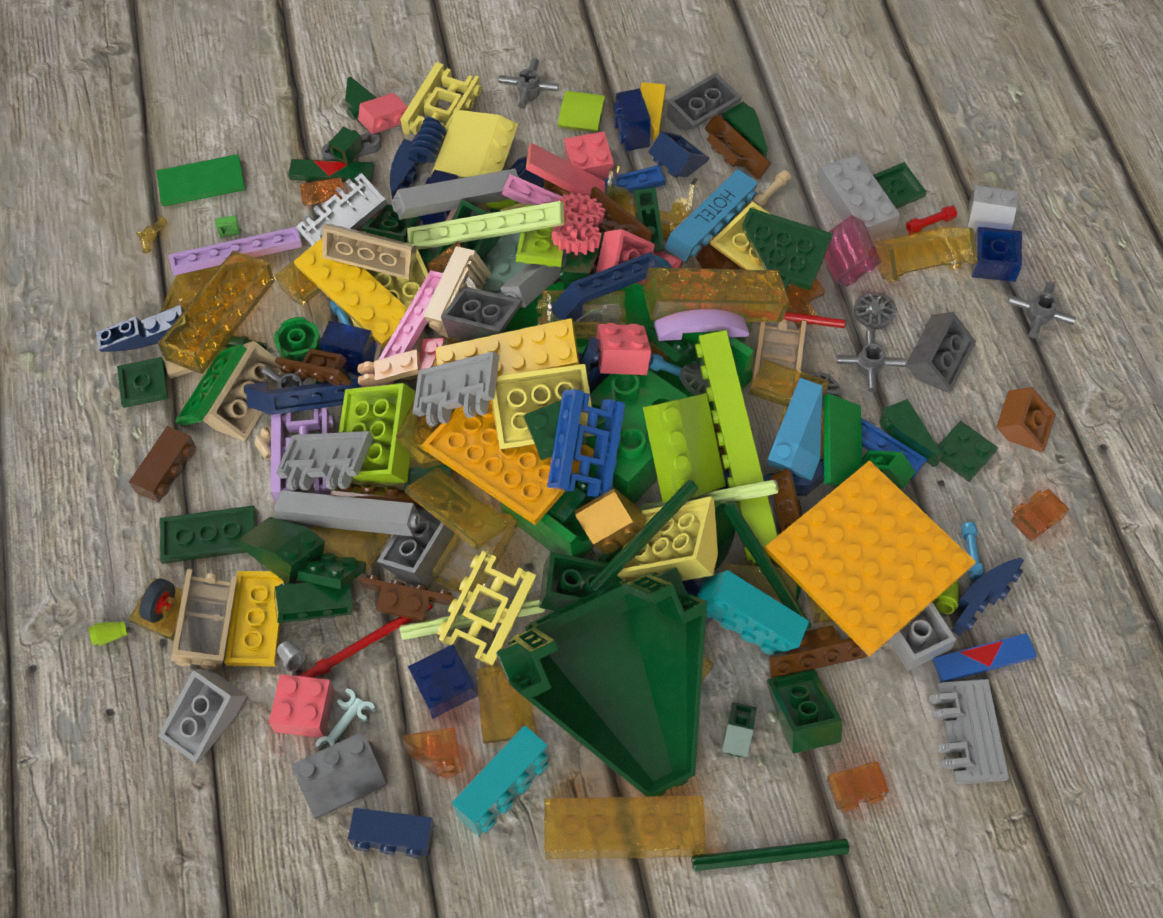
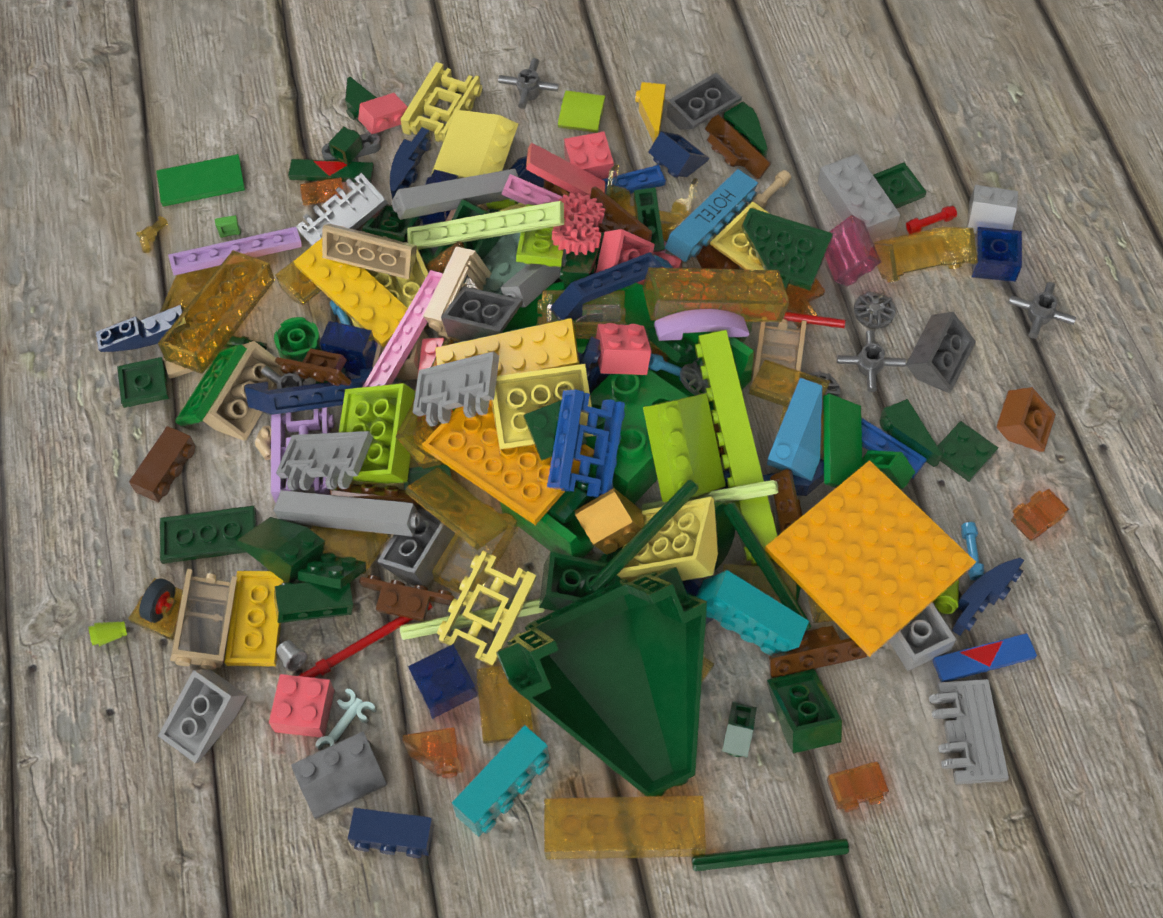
(389, 368): light nougat hinge -> none
(428, 141): dark blue piece -> none
(632, 120): clear blue brick -> none

